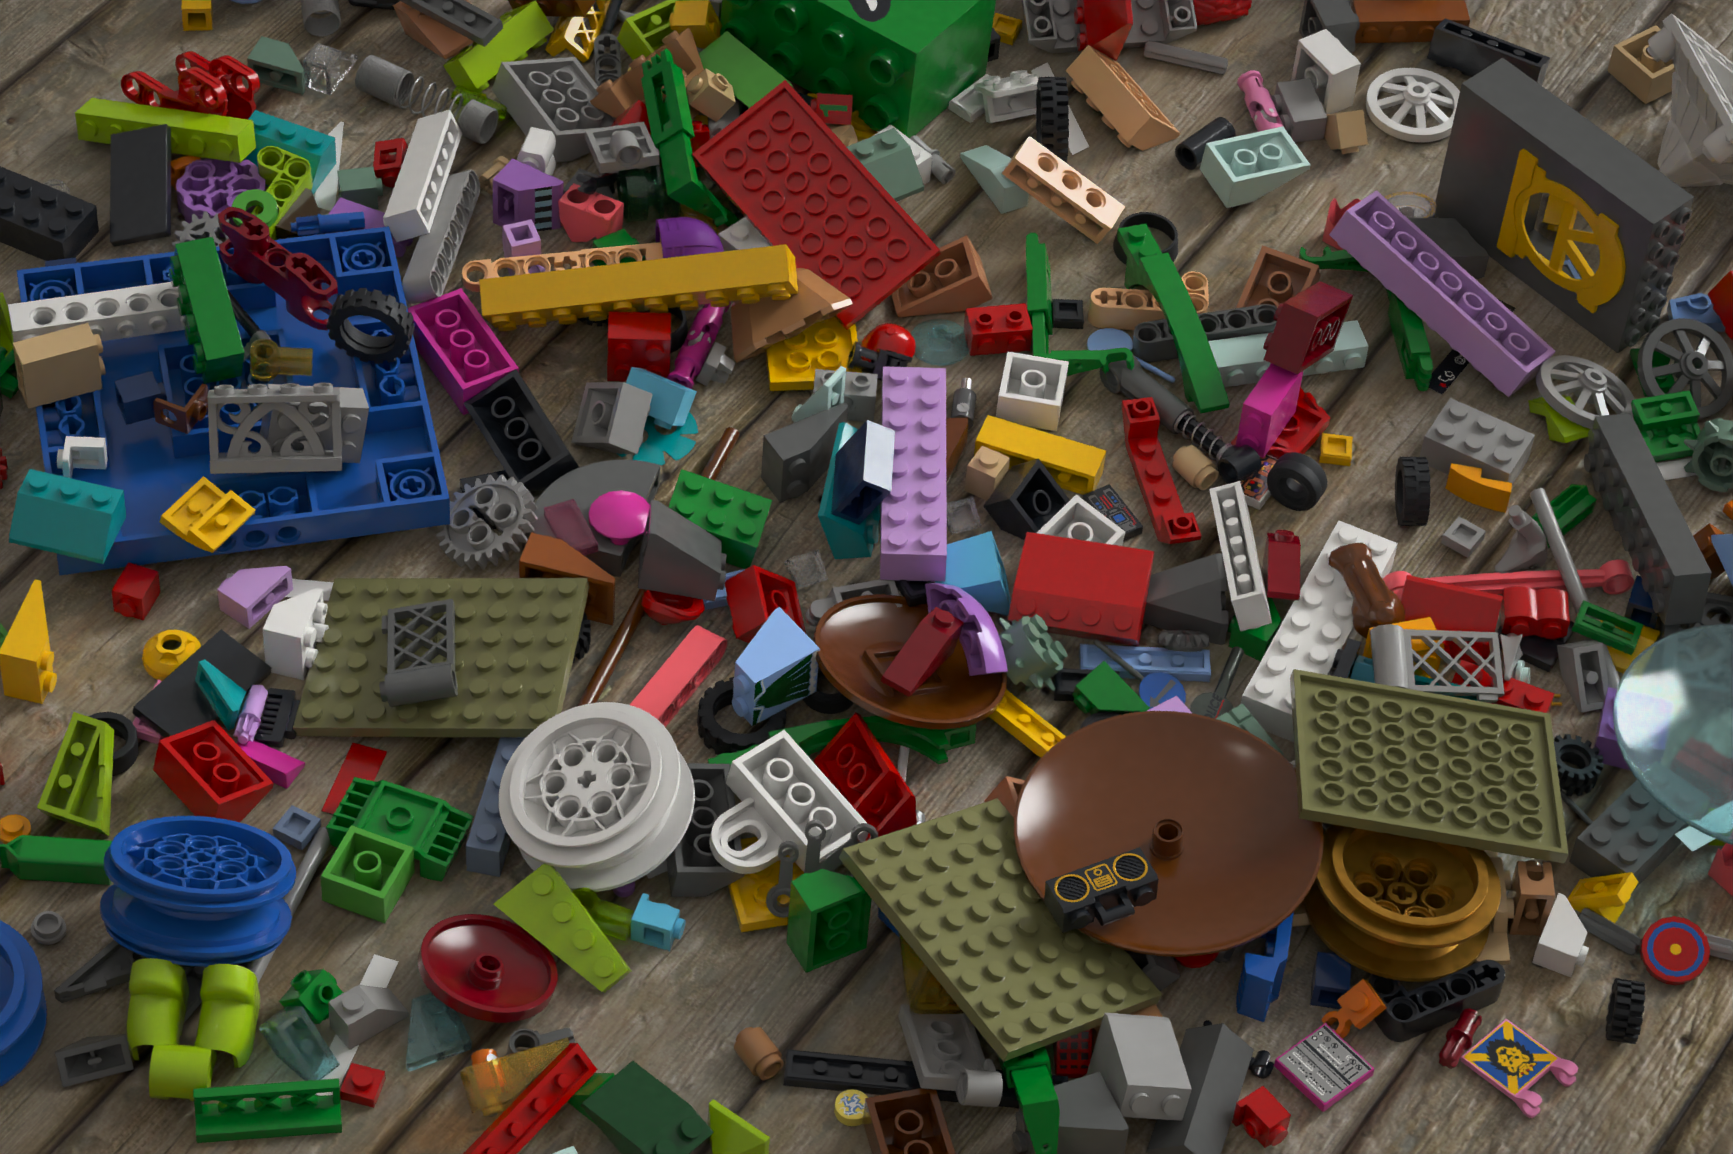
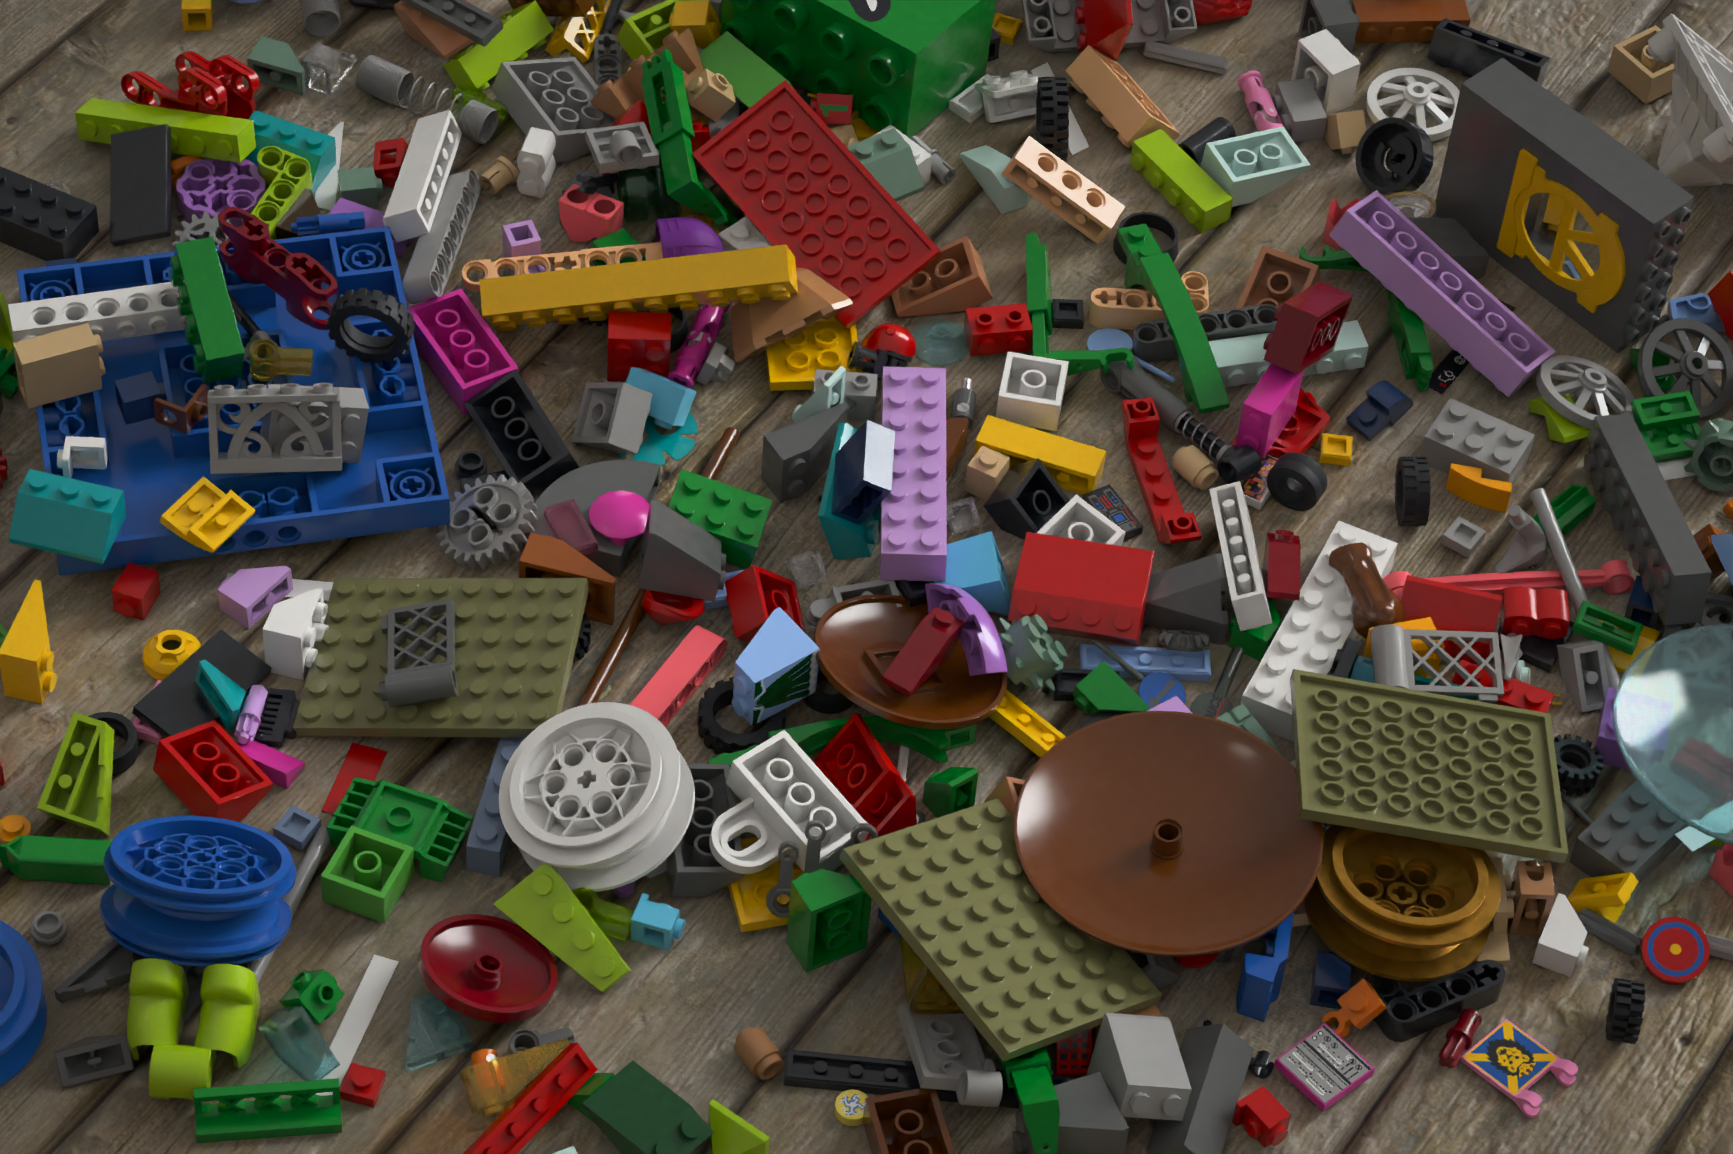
(260, 198): bright green piece -> none
(364, 1013): light grey slope -> none
(470, 464): none -> black plate
(526, 194): medium lavender slope -> none
(950, 790): none -> green slope
(1101, 891): black piece -> none
(1181, 180): none -> lime brick
(1382, 406): none -> dark blue brick
(1408, 156): none -> black piece

